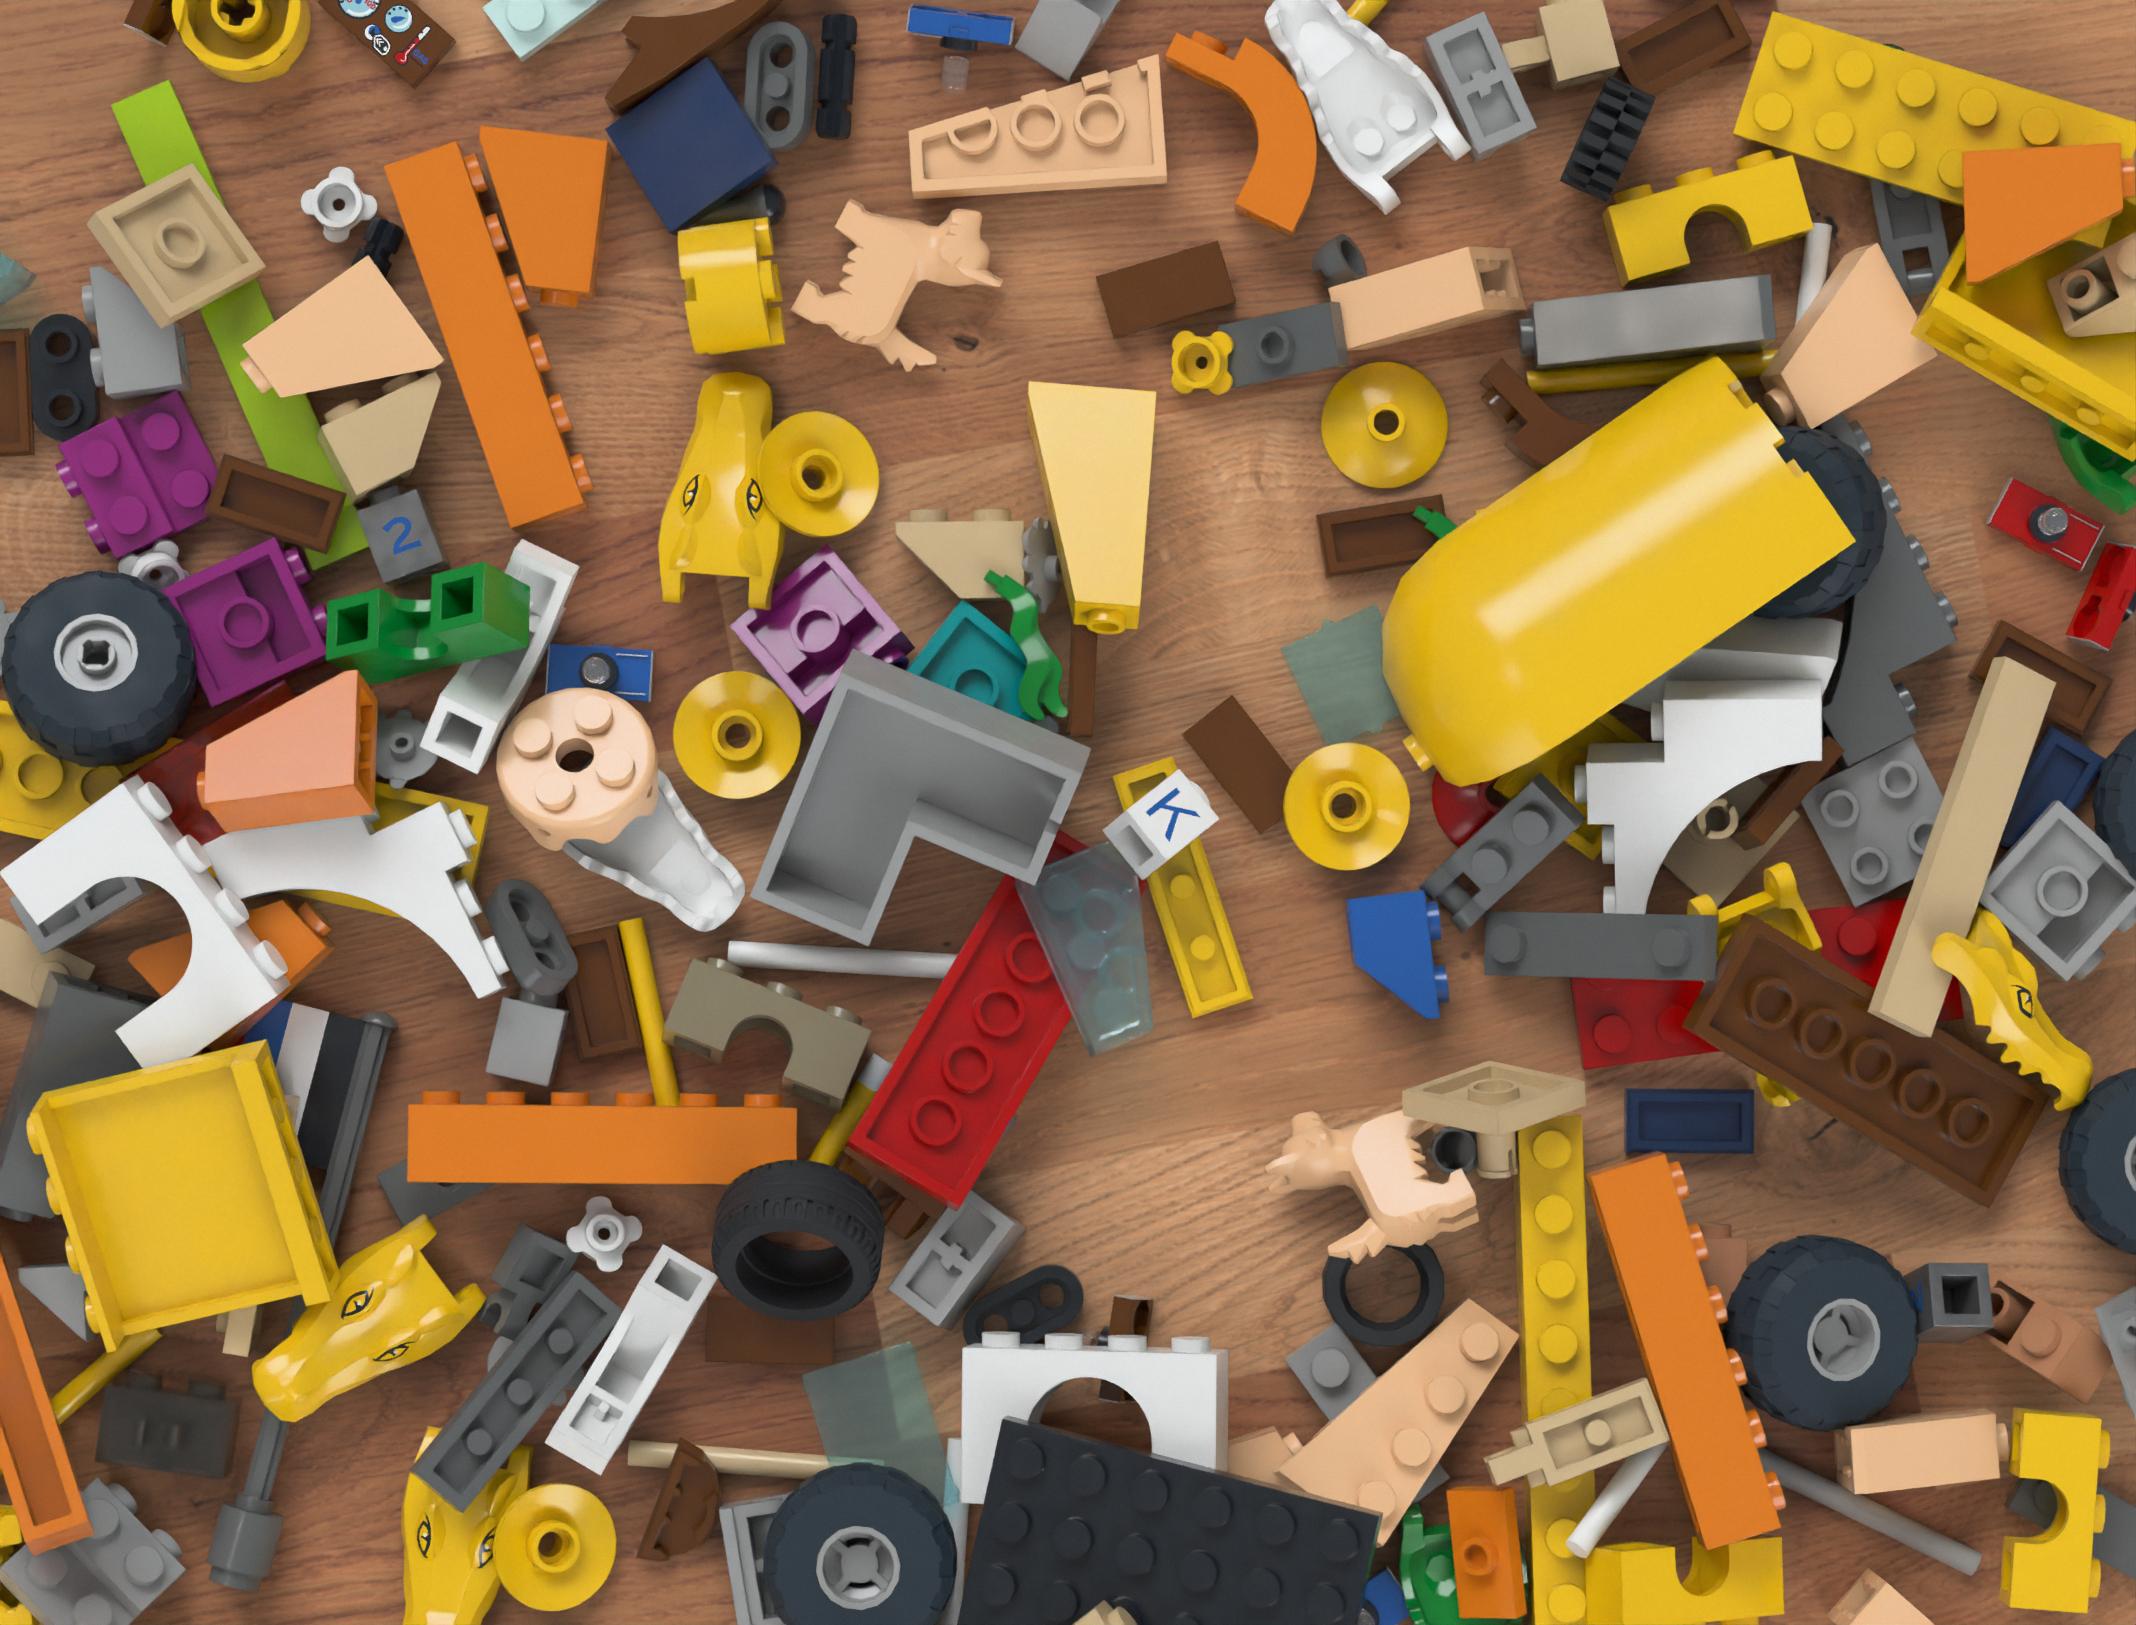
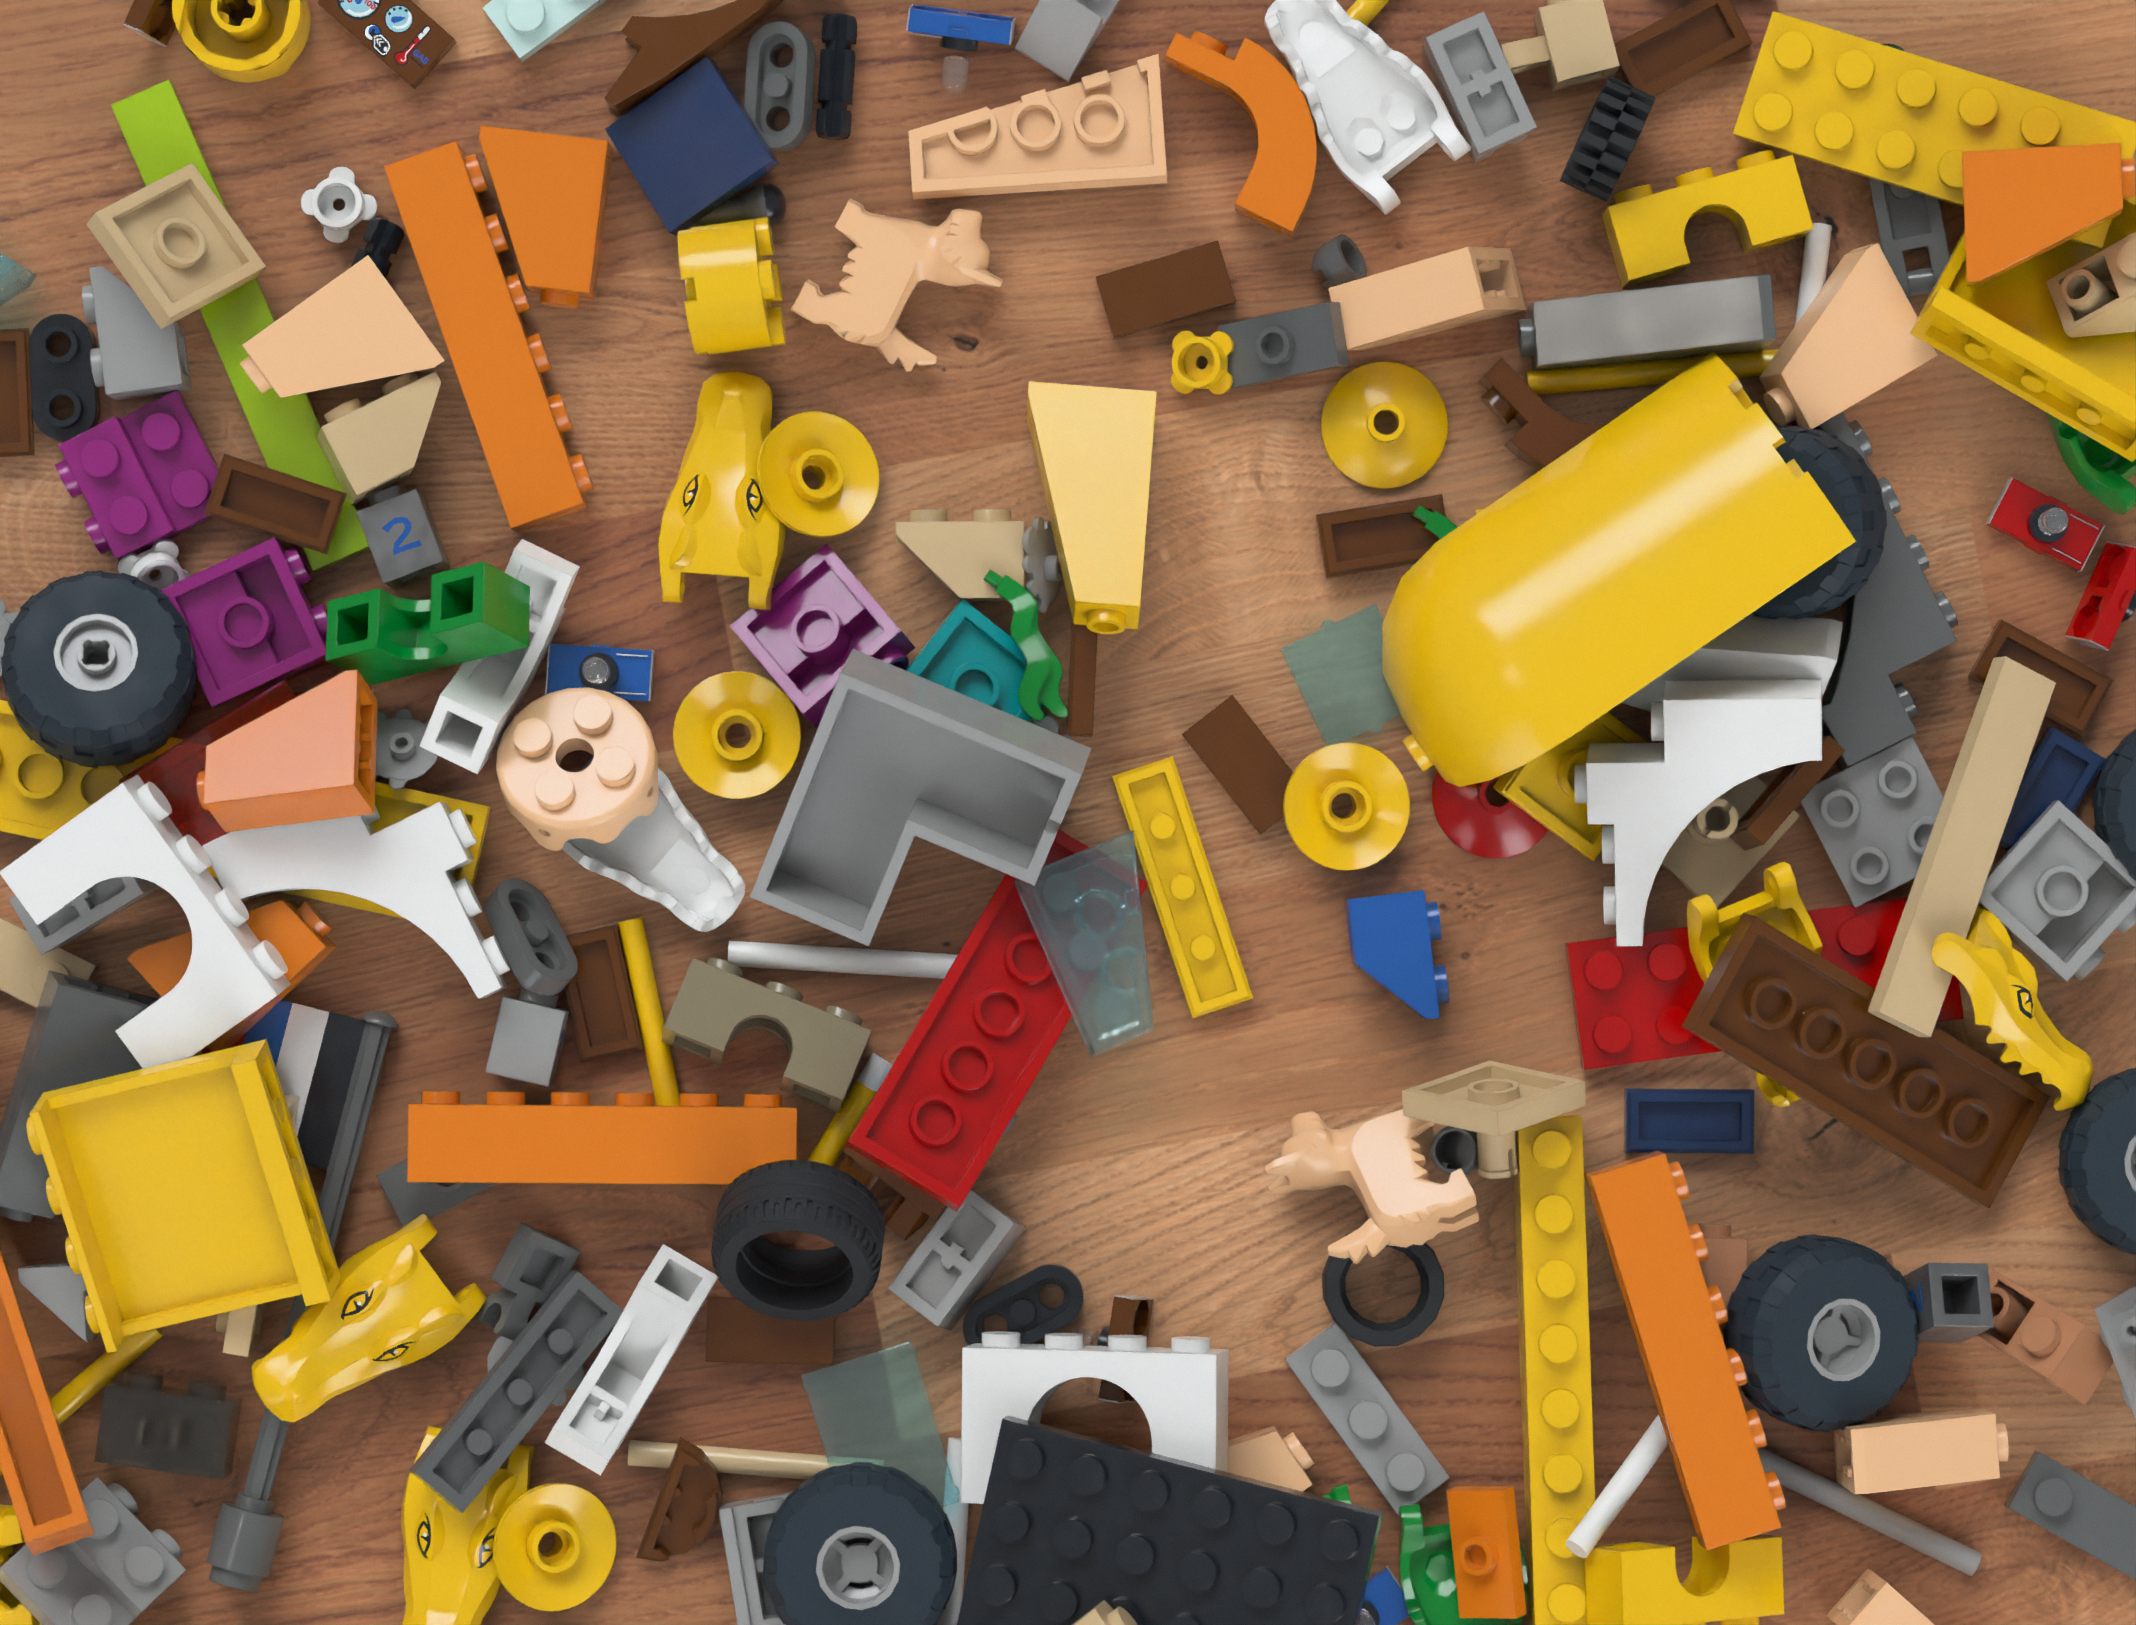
(607, 1252): white plate -> none
(1161, 823): white brick -> none
(1405, 1419): light nougat wing -> none
(1503, 850): dark grey plate -> none
(1581, 1437): tan hinge -> none
(1601, 945): dark grey plate -> none
(2057, 1565): yellow arch -> none

